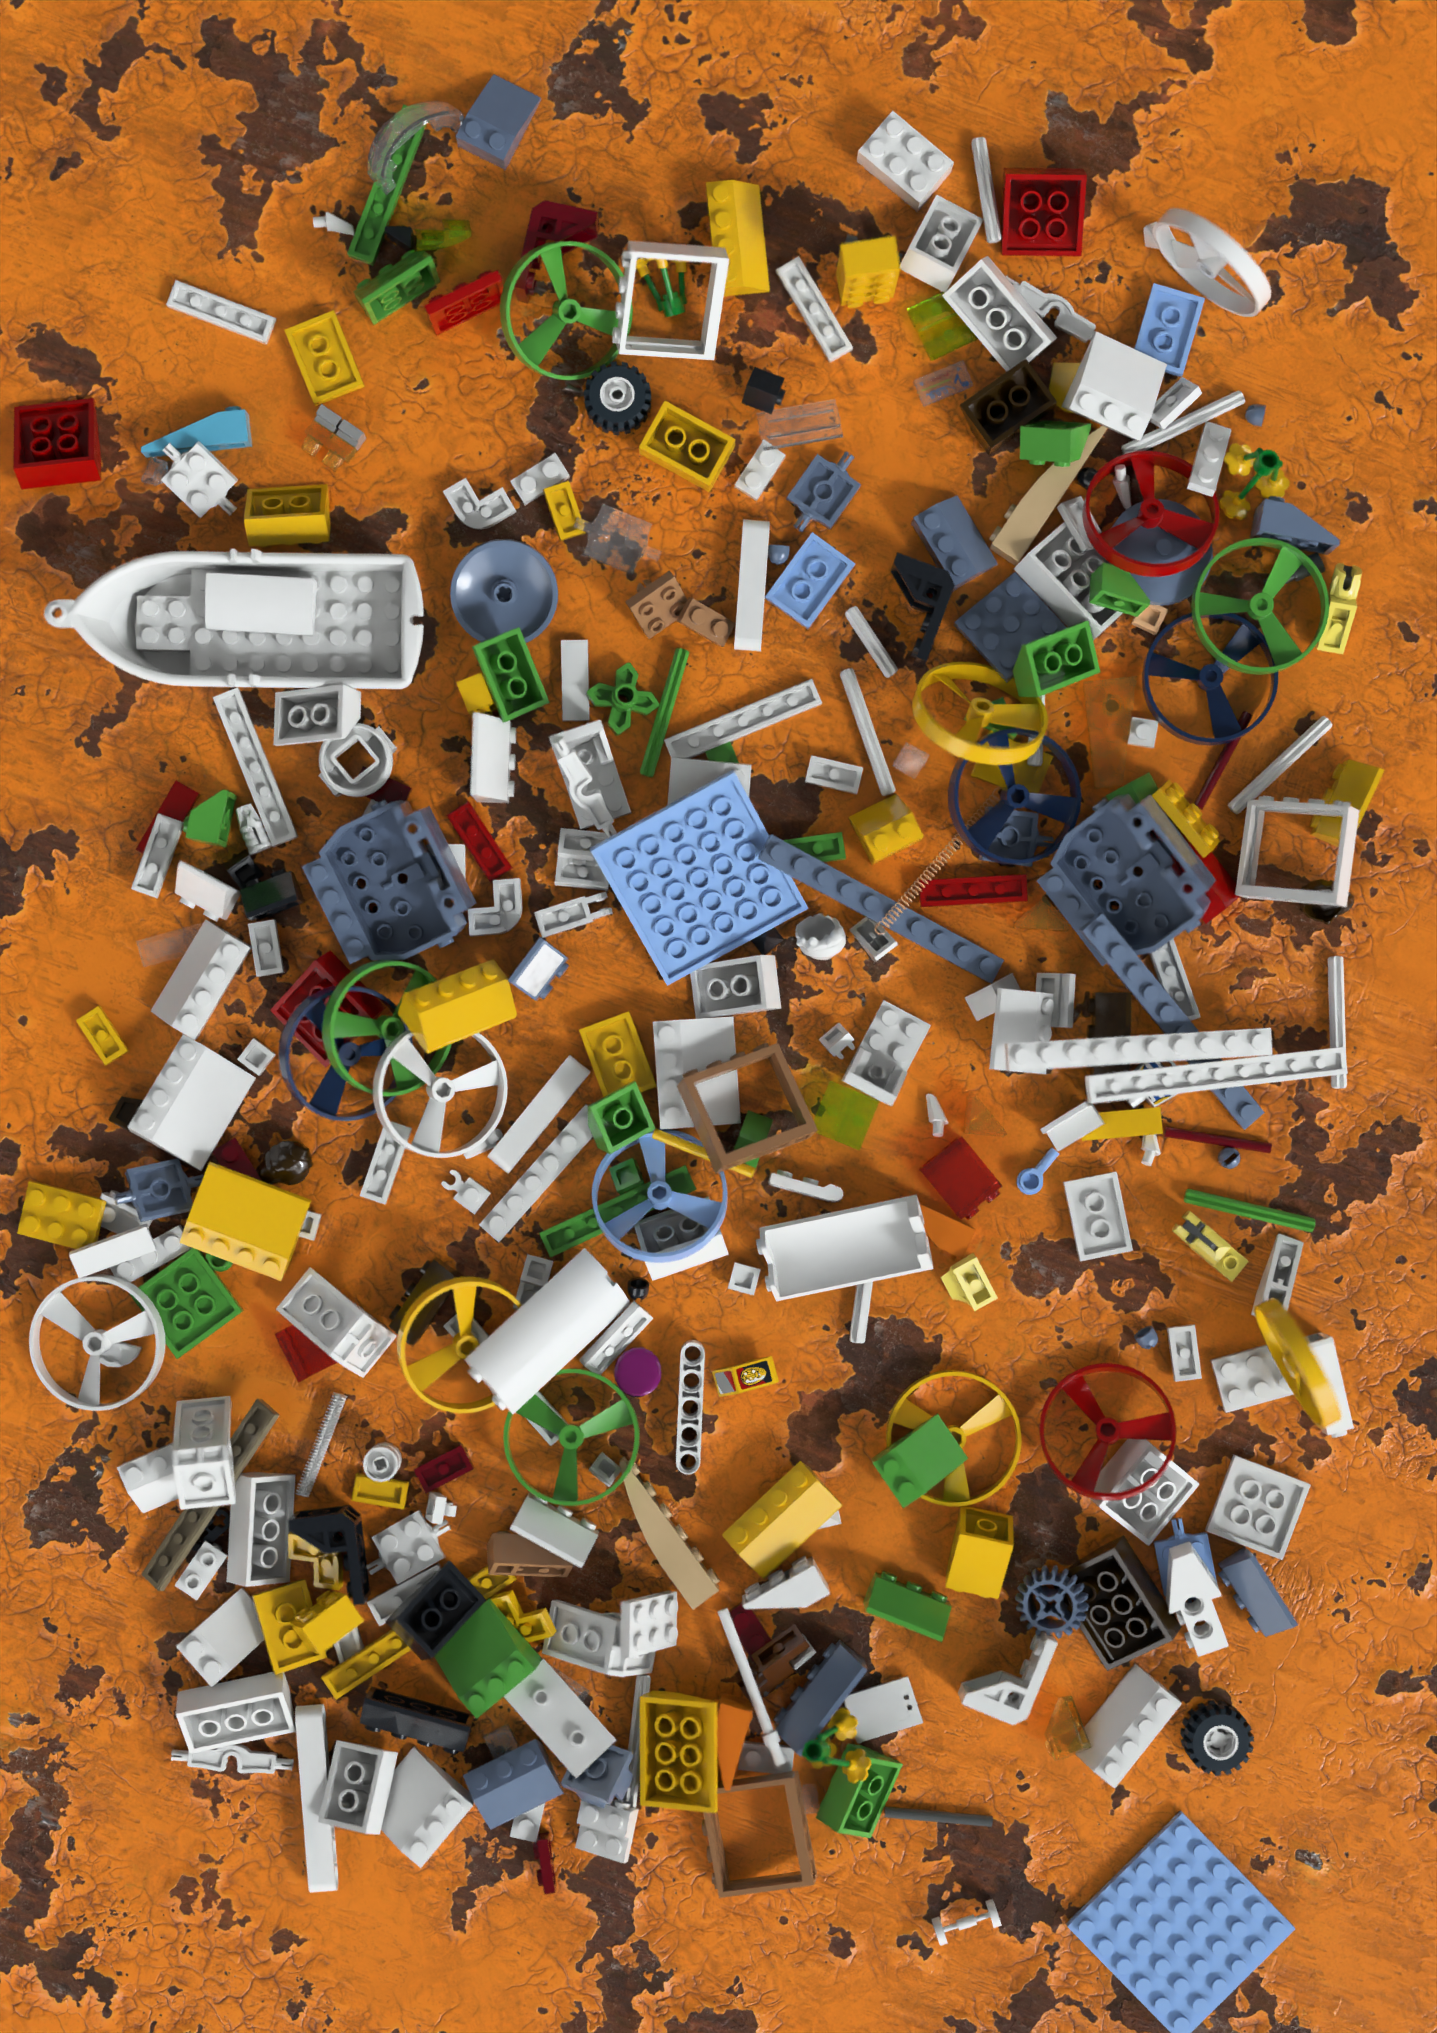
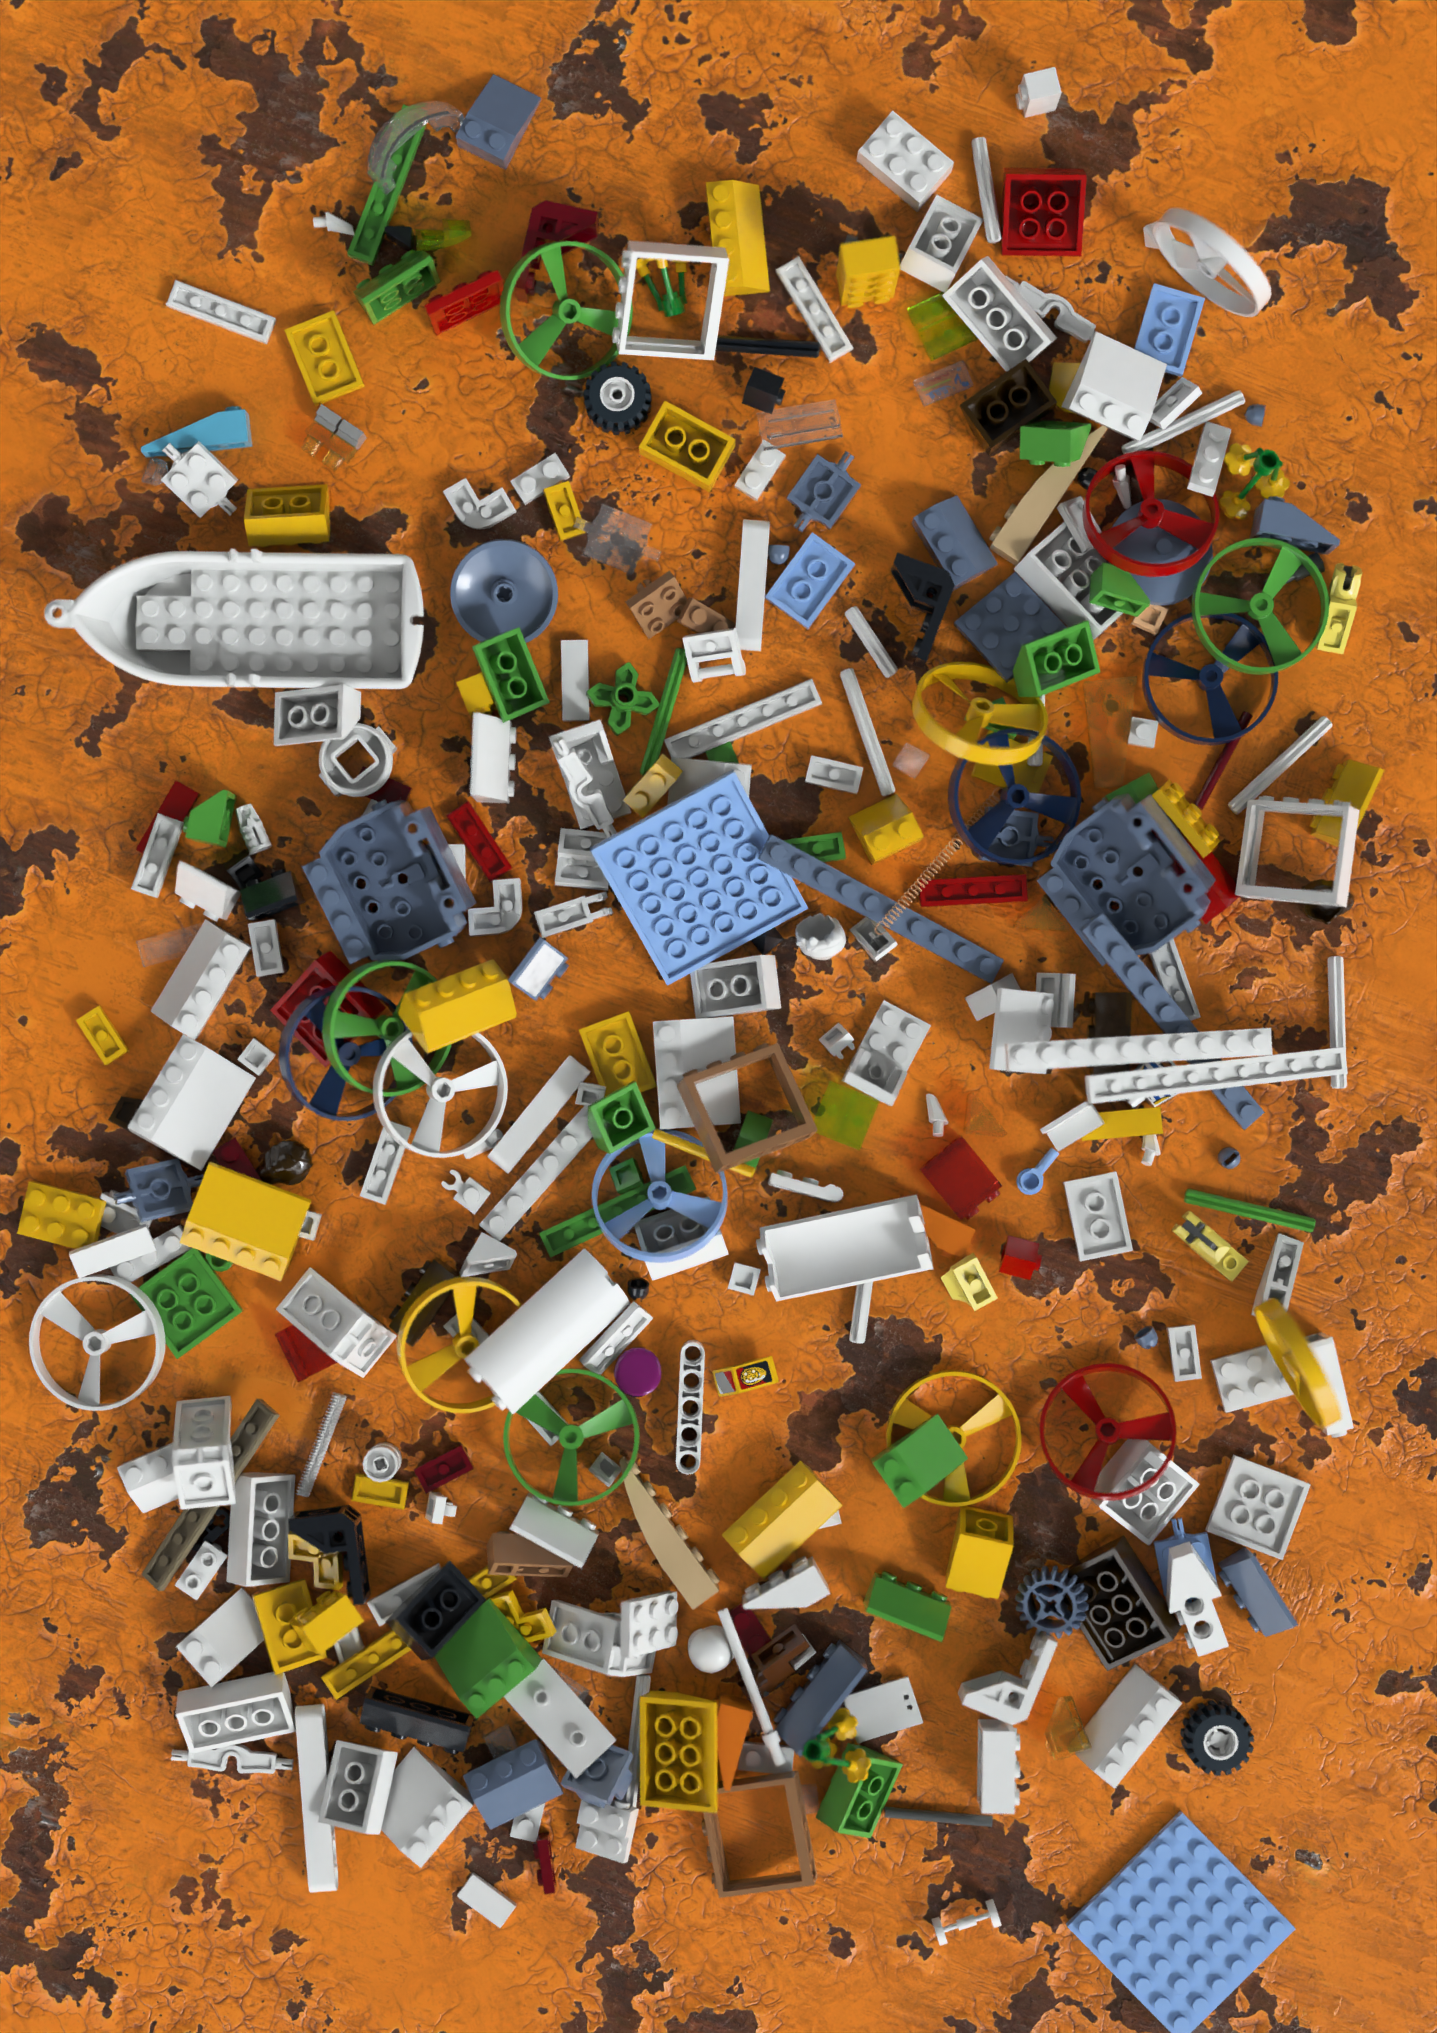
(56, 444): red slope -> none
(120, 1354): white tile -> none
(255, 767): white plate -> none
(260, 604): white slope -> none
(408, 1547): white plate -> none
(486, 1900): none -> white tile
(487, 1256): none -> white slope
(533, 1278): white slope -> none
(589, 1093): none -> white slope
(652, 785): none -> yellow brick
(710, 1649): none -> white helmet
(713, 646): none -> white plate
(767, 346): none -> black axle
(997, 1767): none -> white brick
(1020, 1257): none -> red brick
(1038, 92): none -> white brick
(1216, 1139): dark red bar -> none

